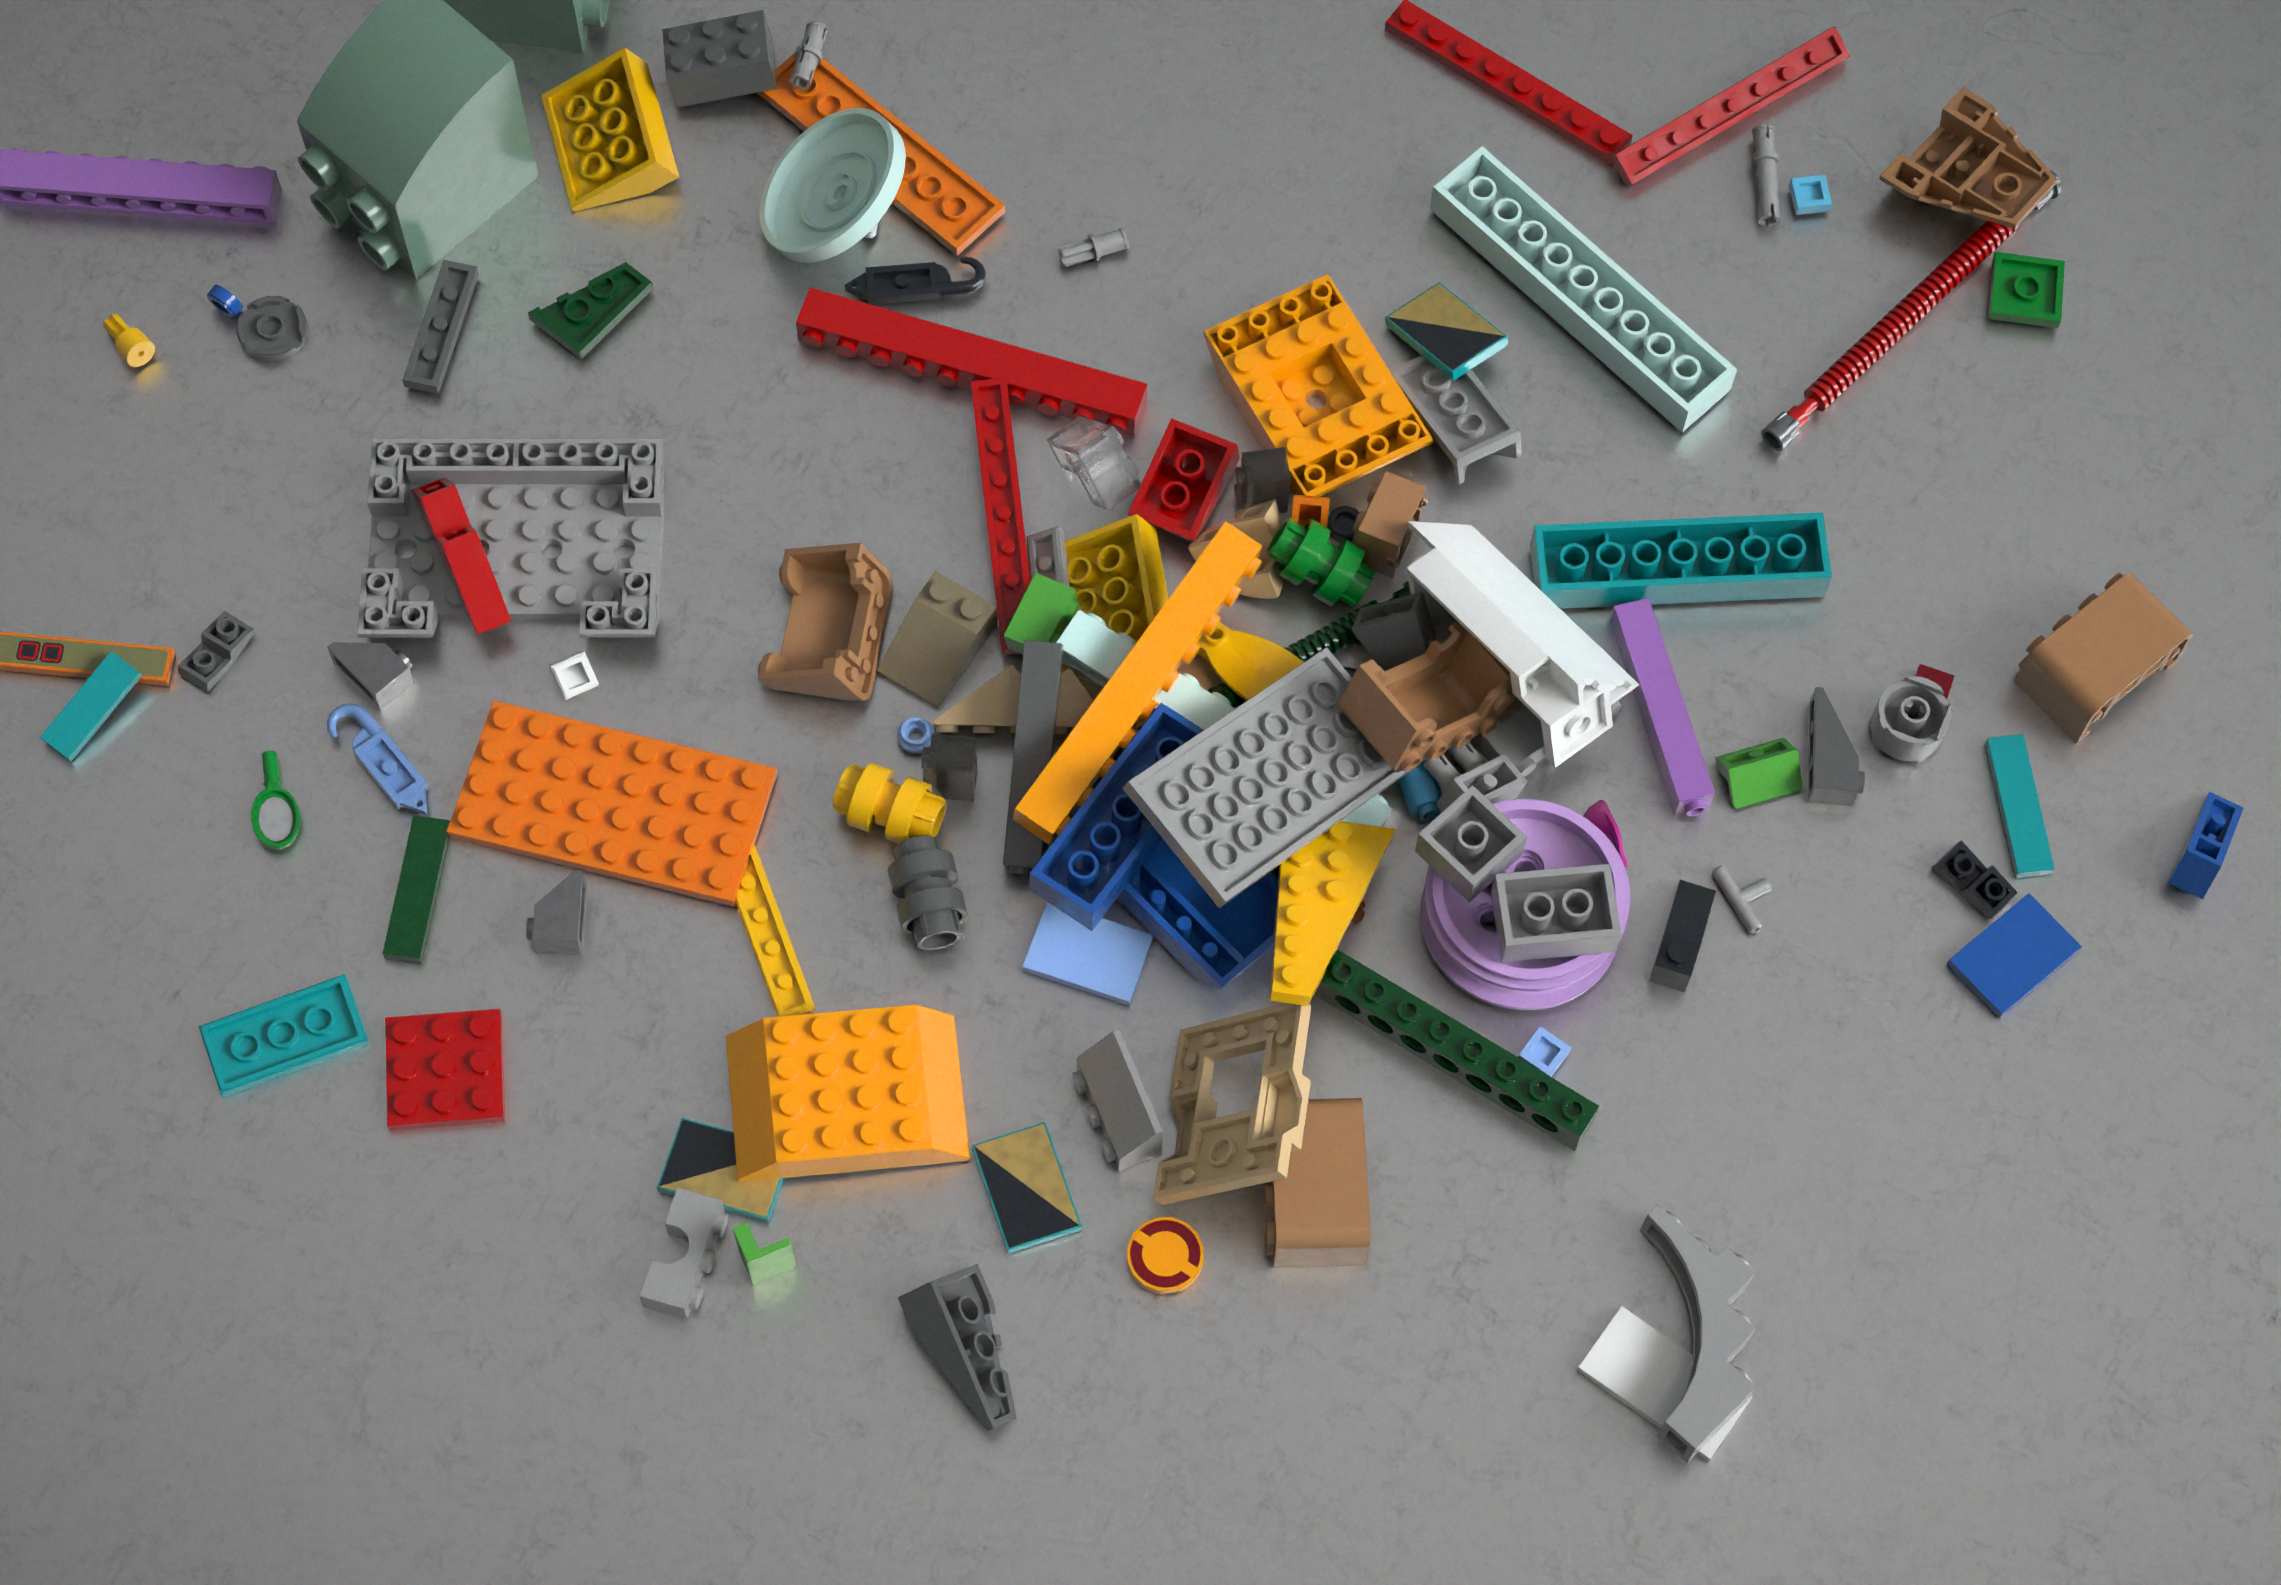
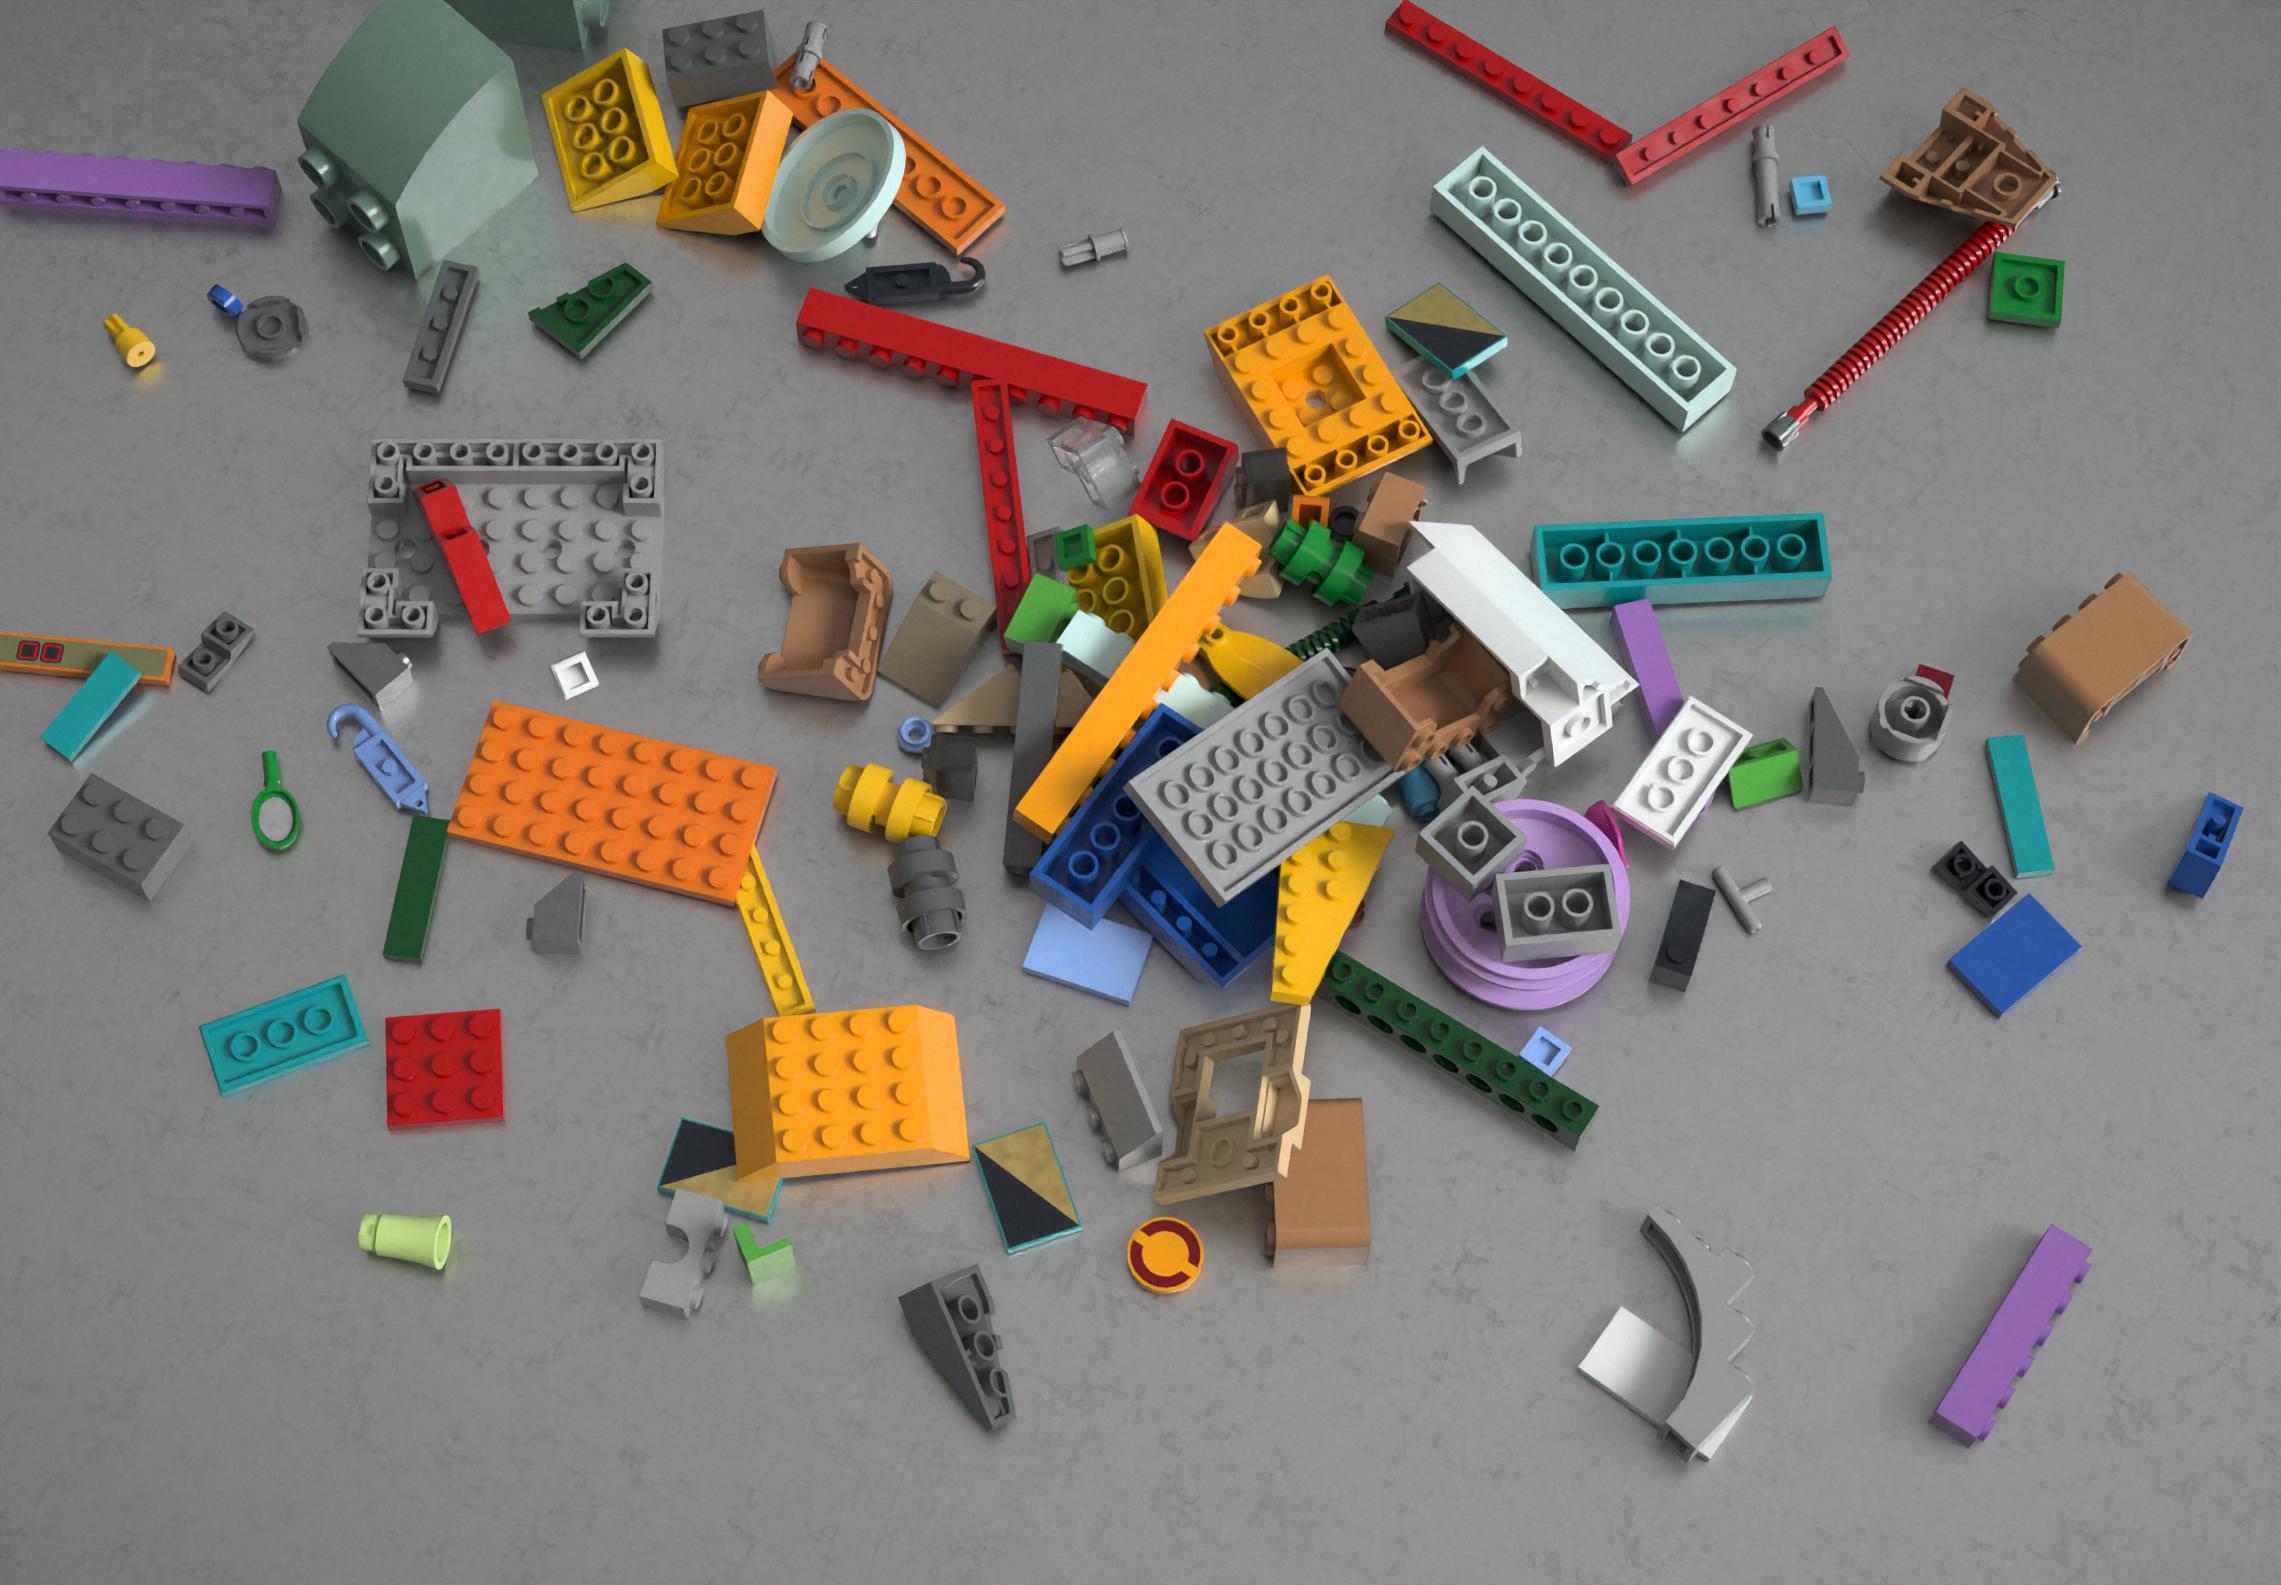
(120, 837): none -> dark grey brick
(407, 1237): none -> yellowish green plant
(726, 165): none -> light orange slope
(1075, 547): none -> green plate
(1681, 773): none -> white tile
(2010, 1337): none -> medium lavender brick

